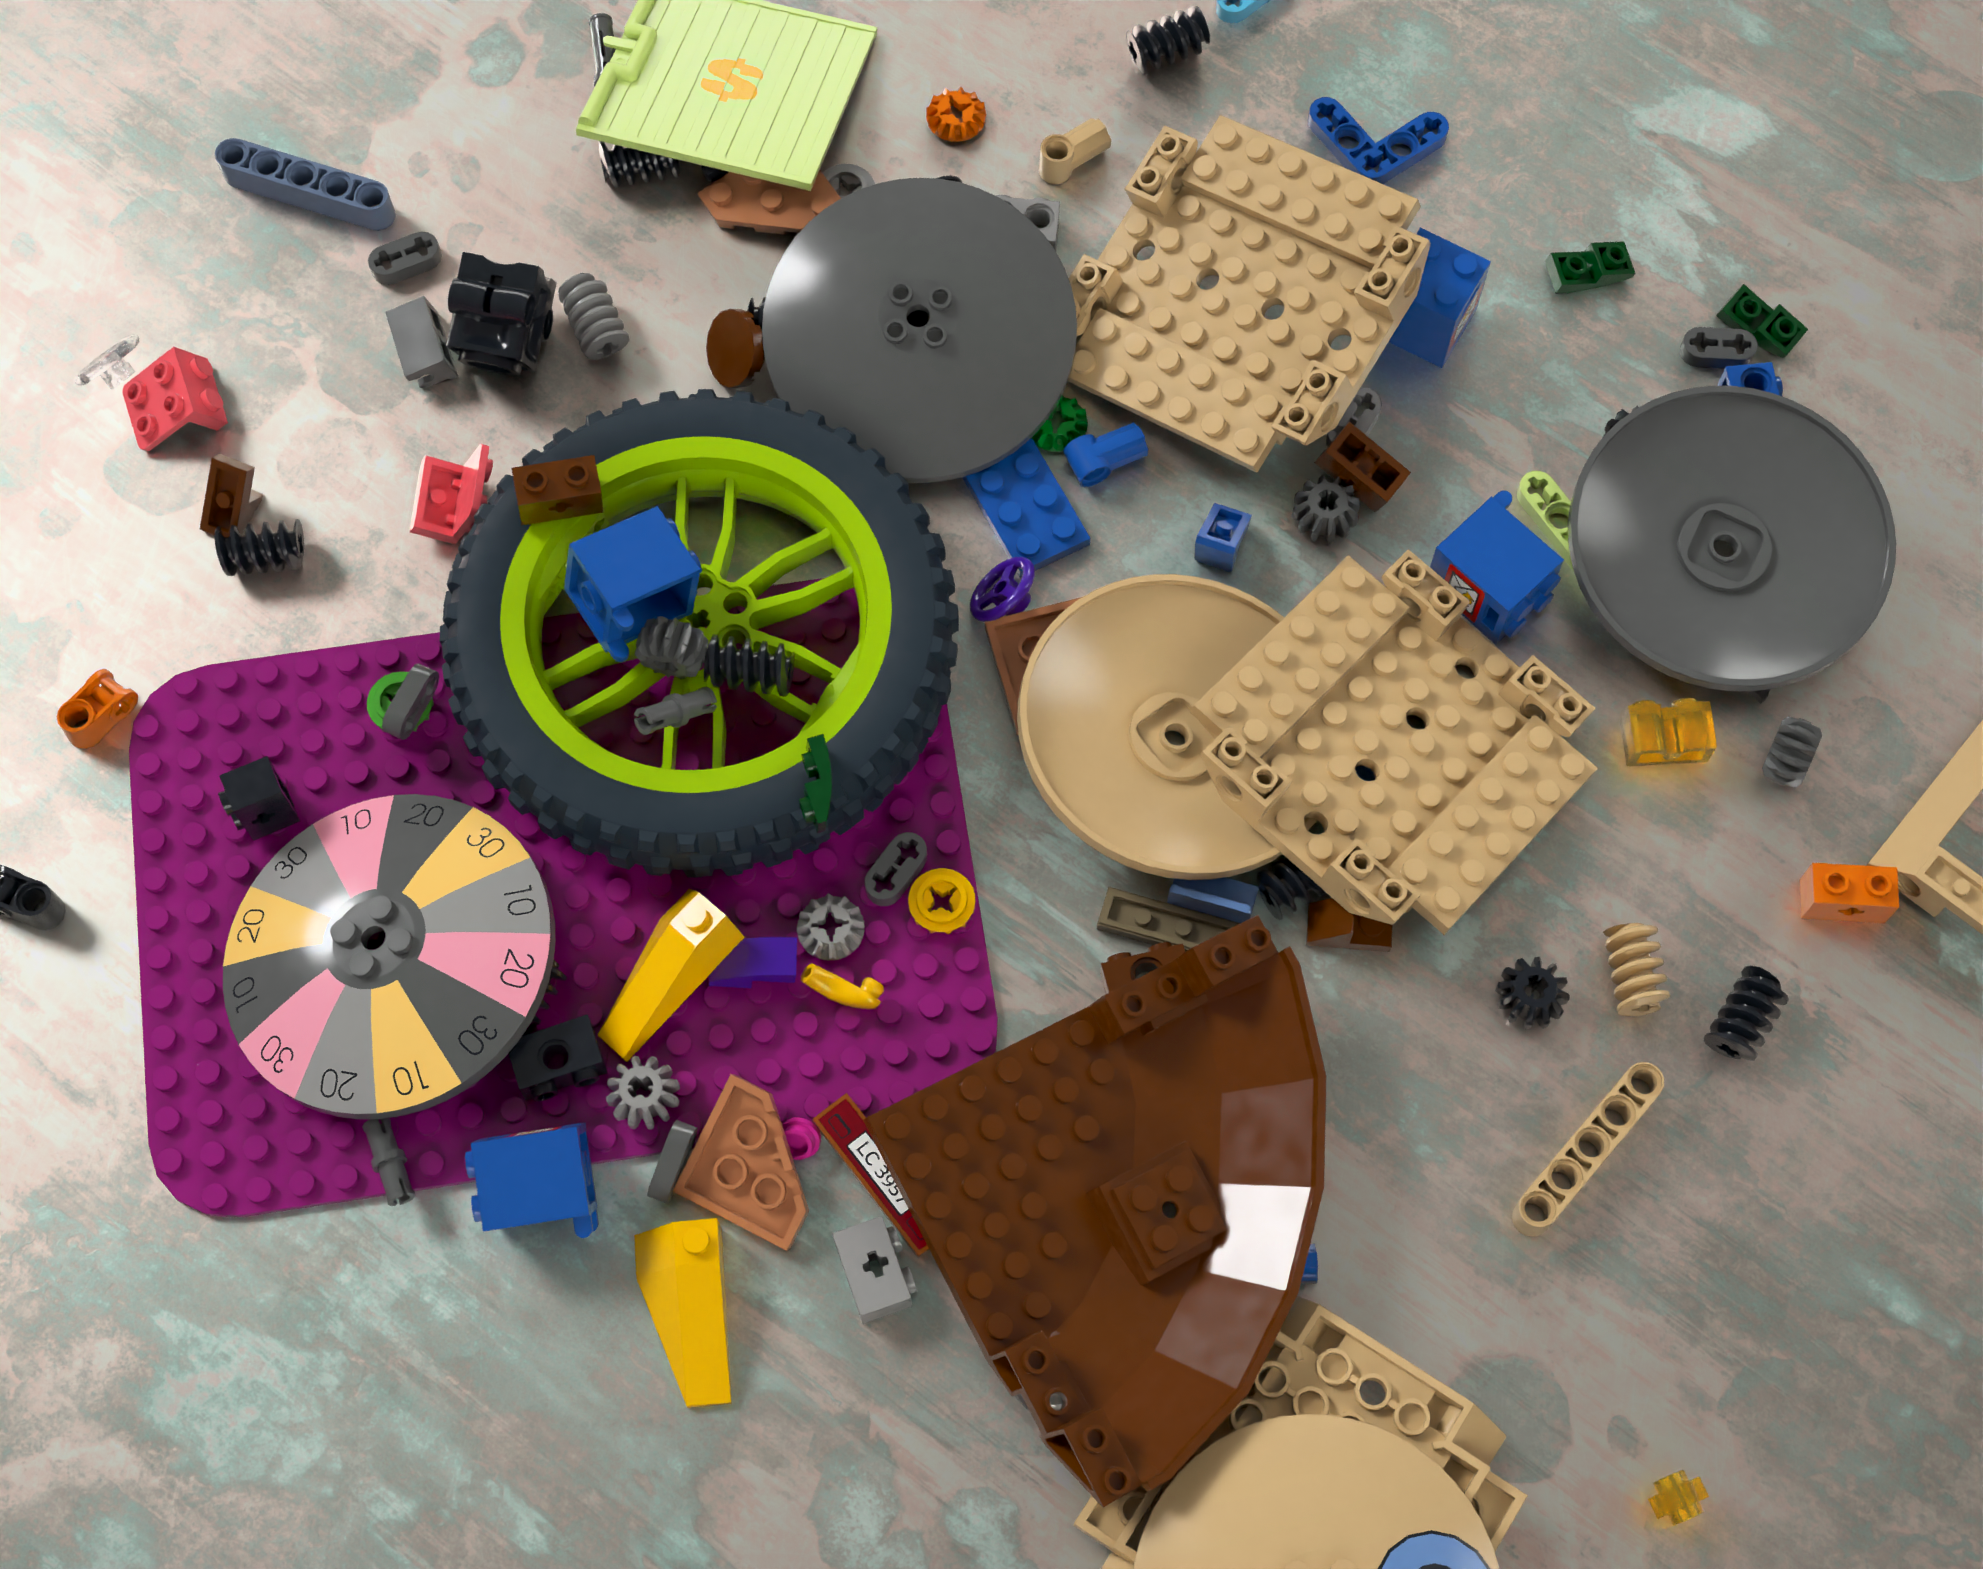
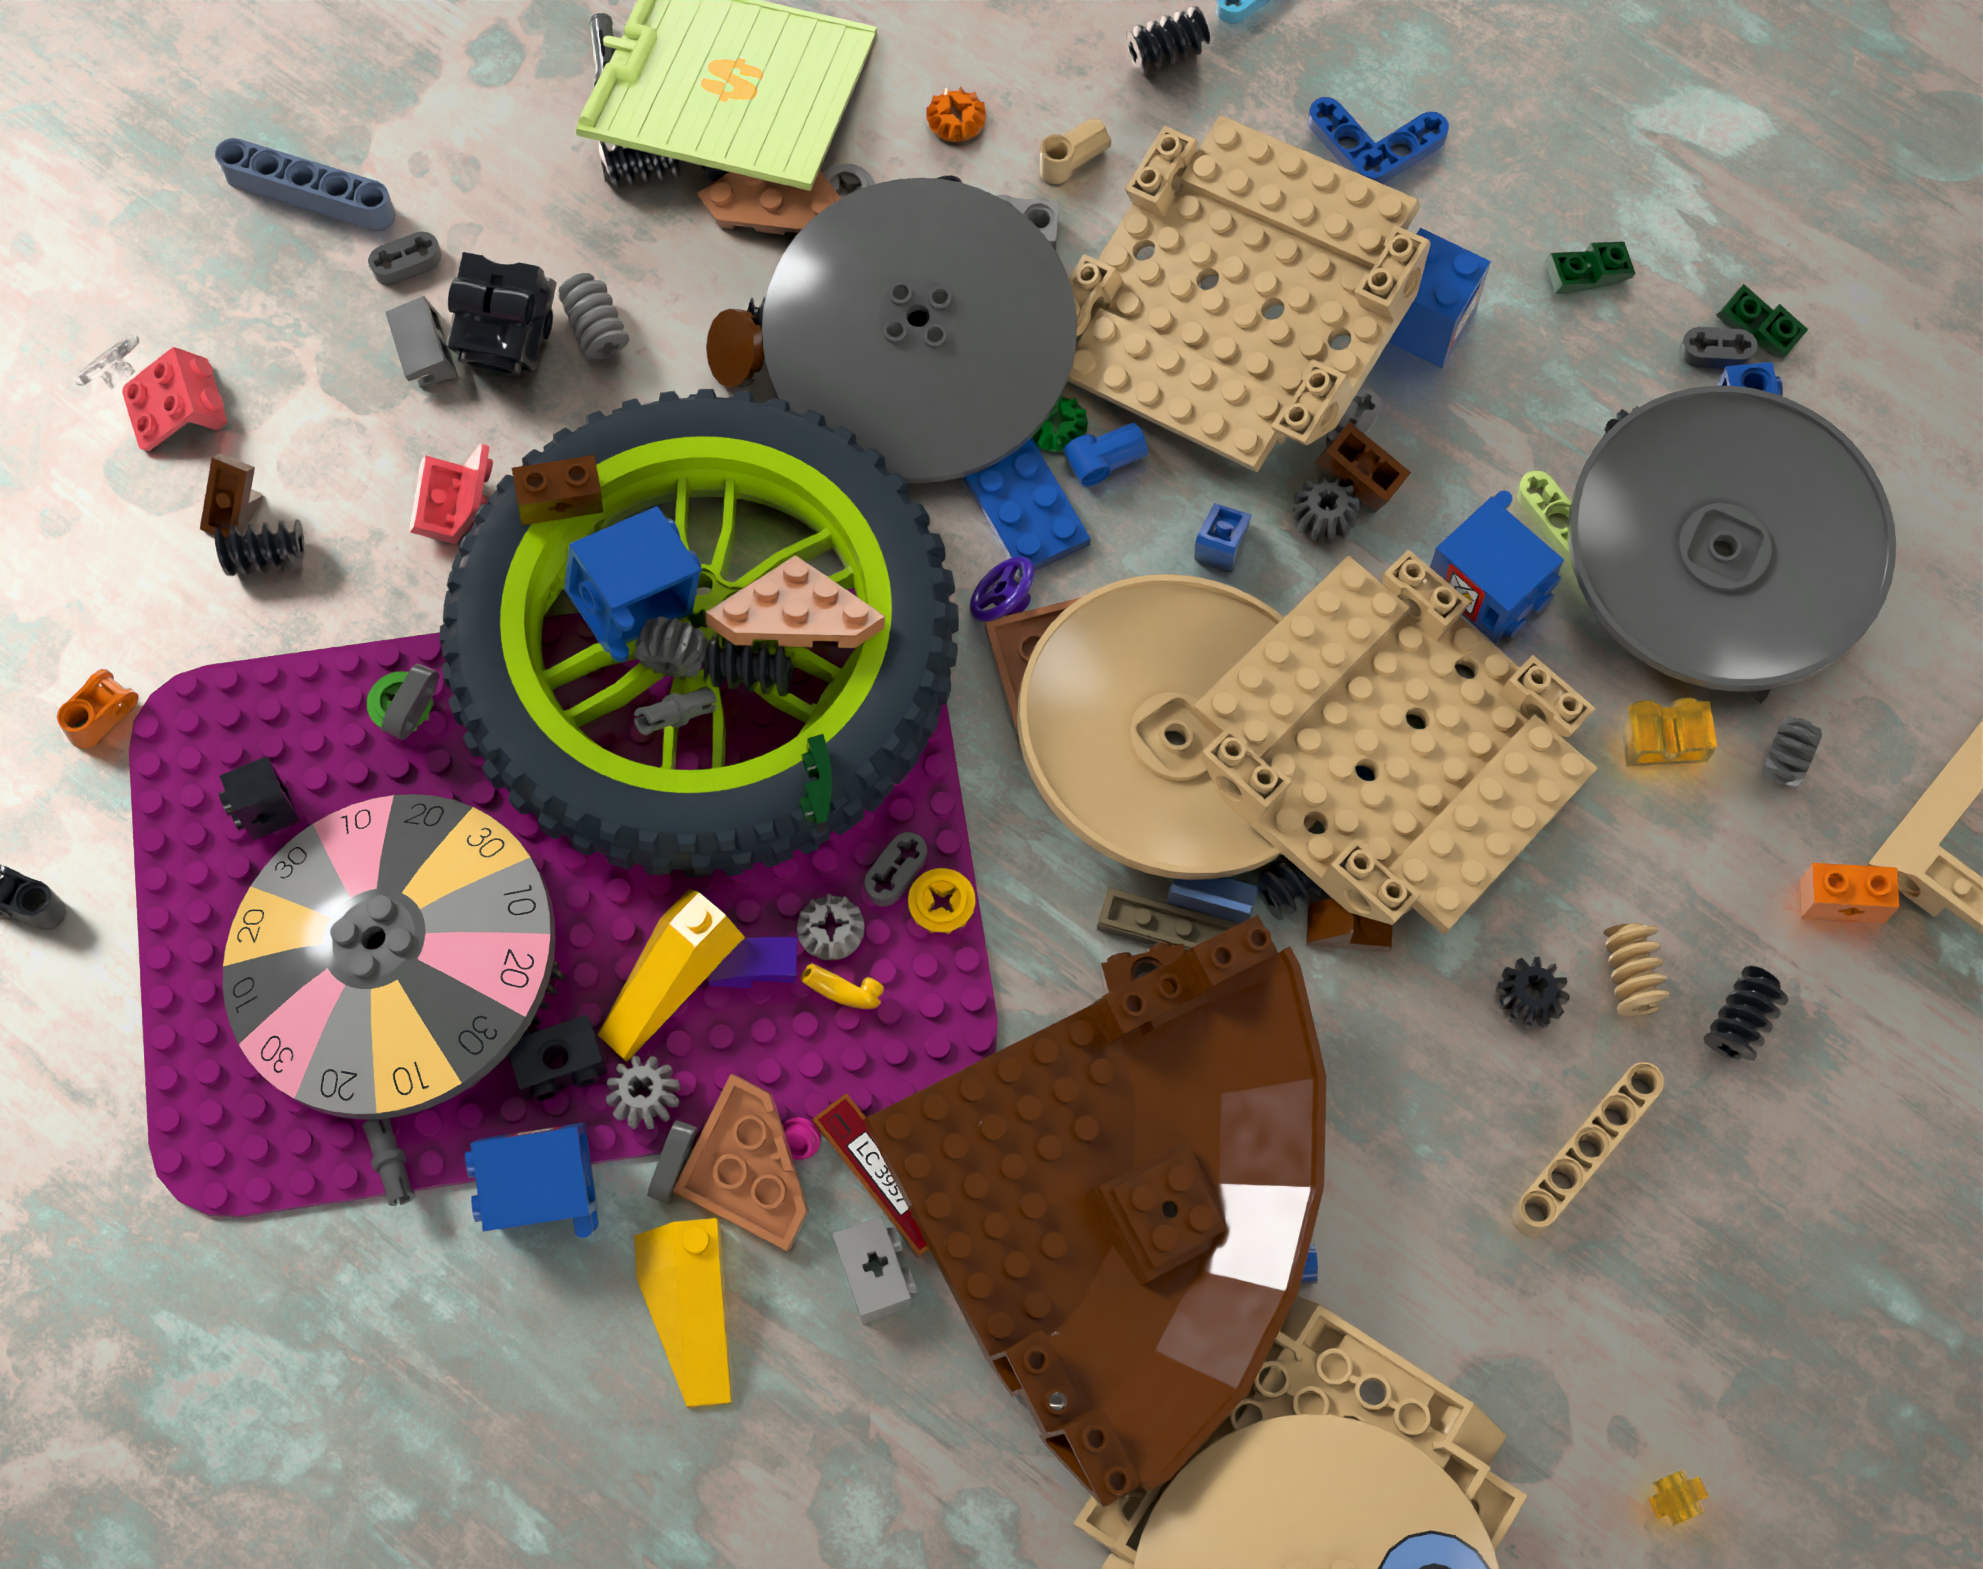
(795, 608): none -> plate

